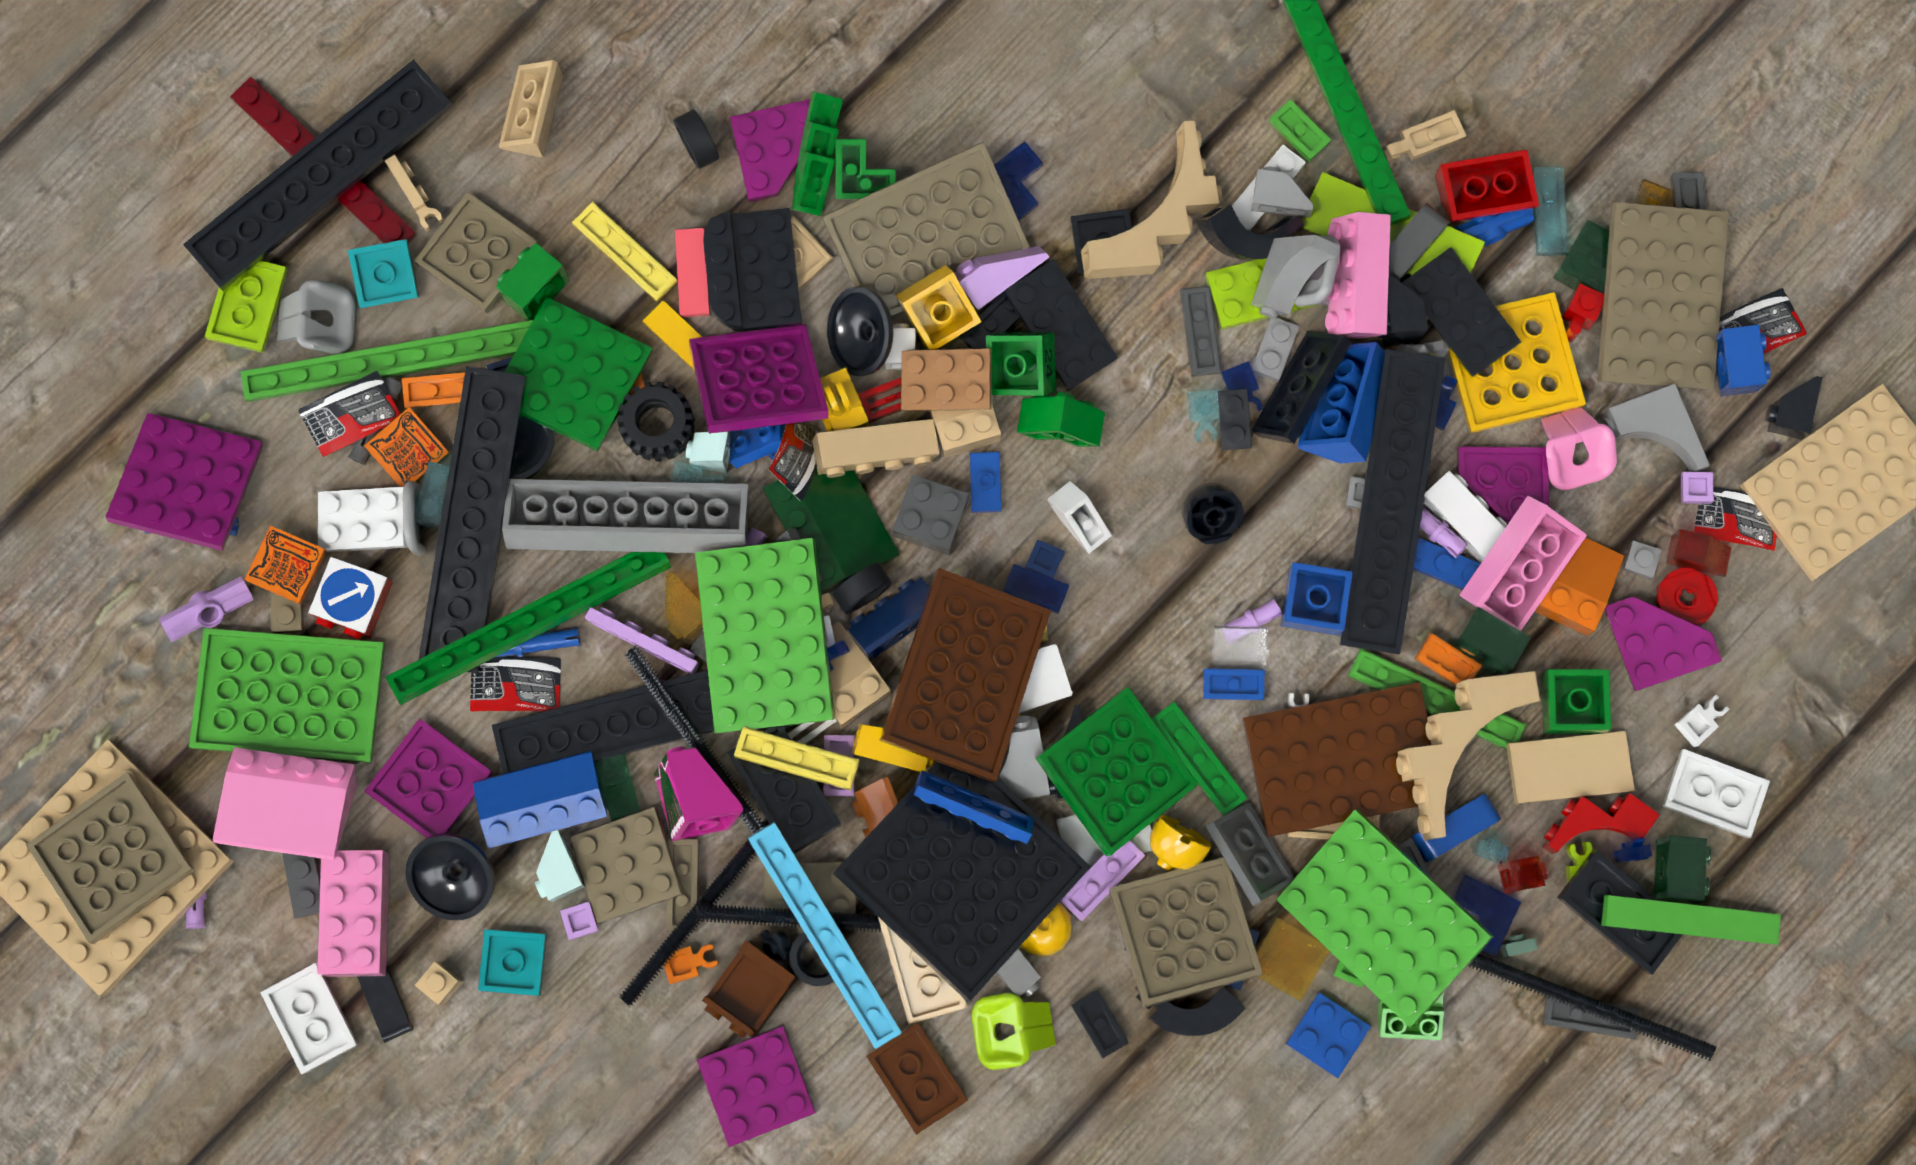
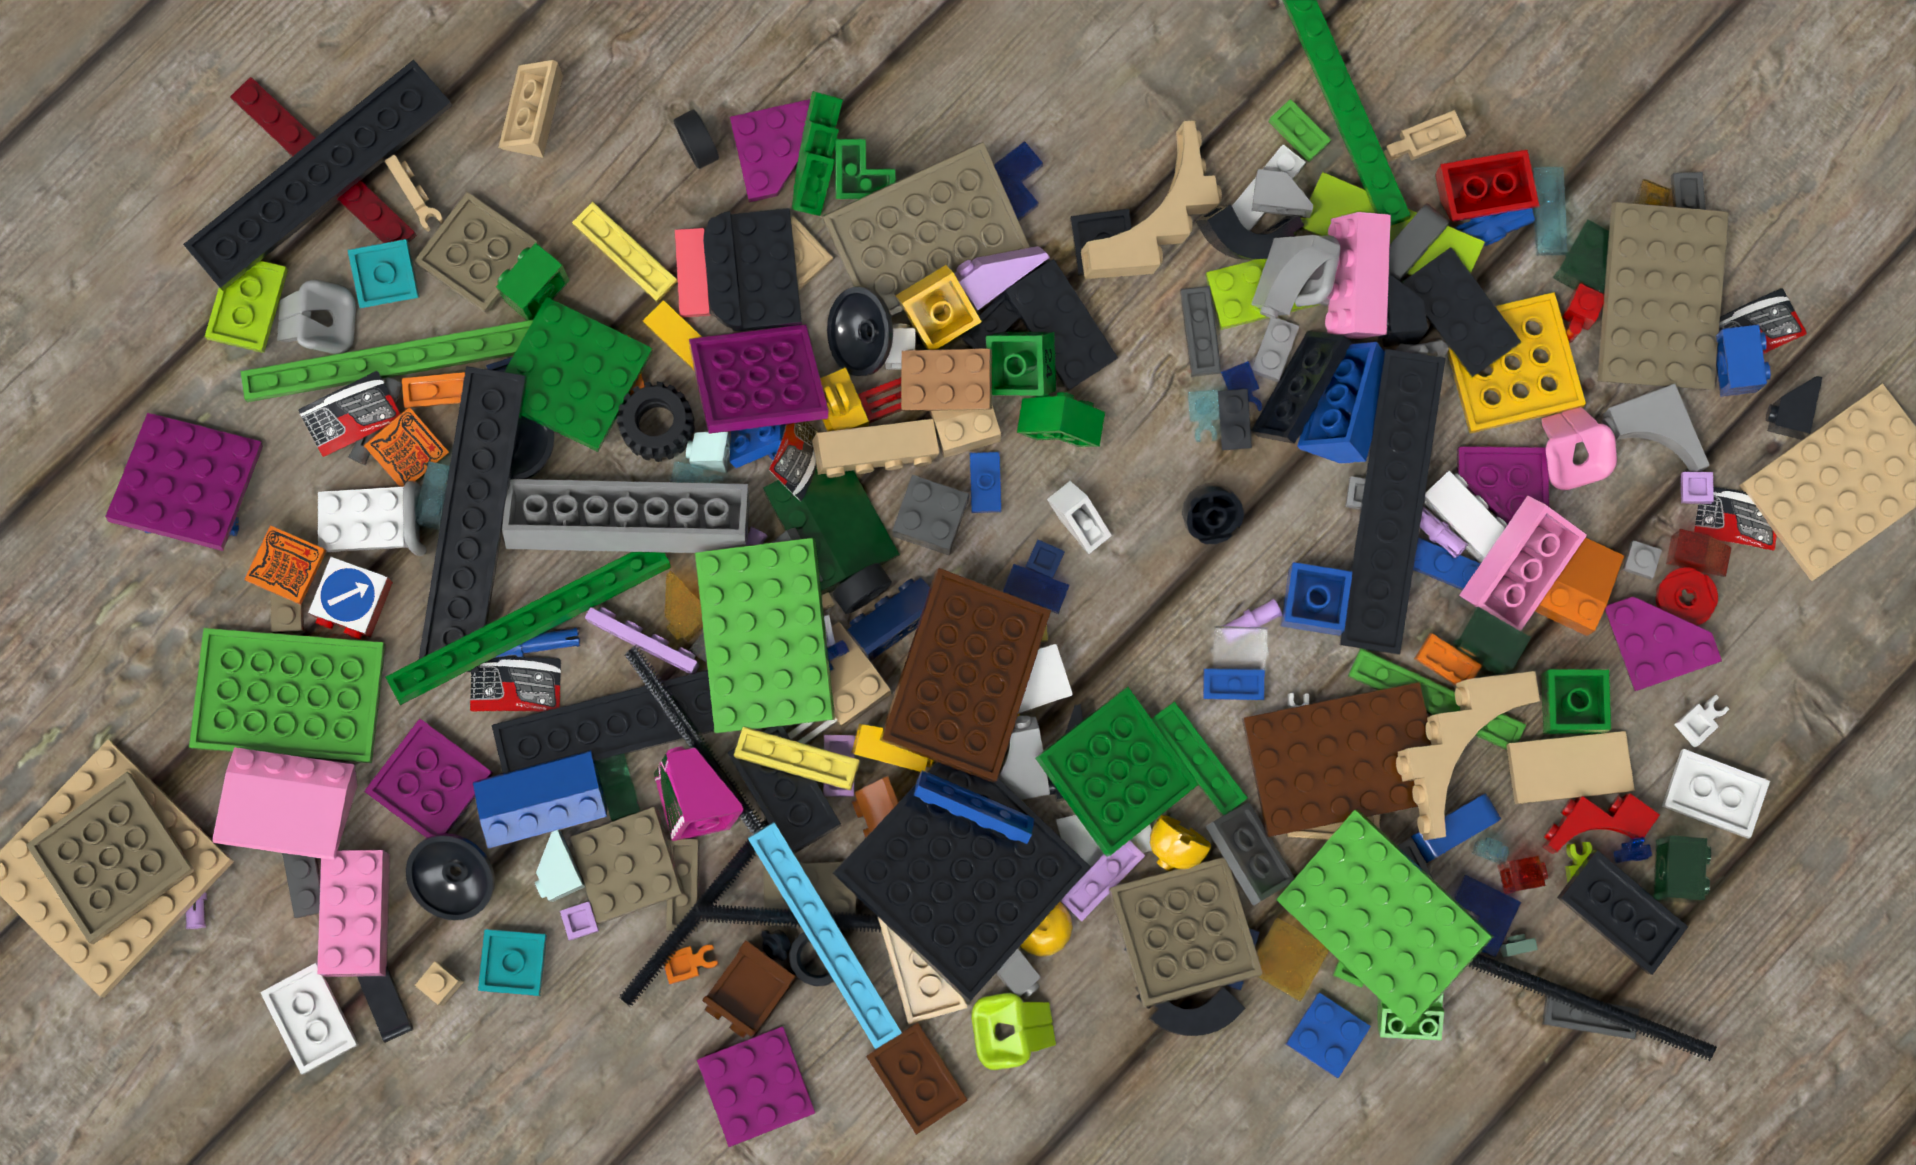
(221, 602): lavender piece -> none
(1099, 1024): black plate -> none
(1445, 405): clear blue plate -> none
(1691, 919): bright green tile -> none

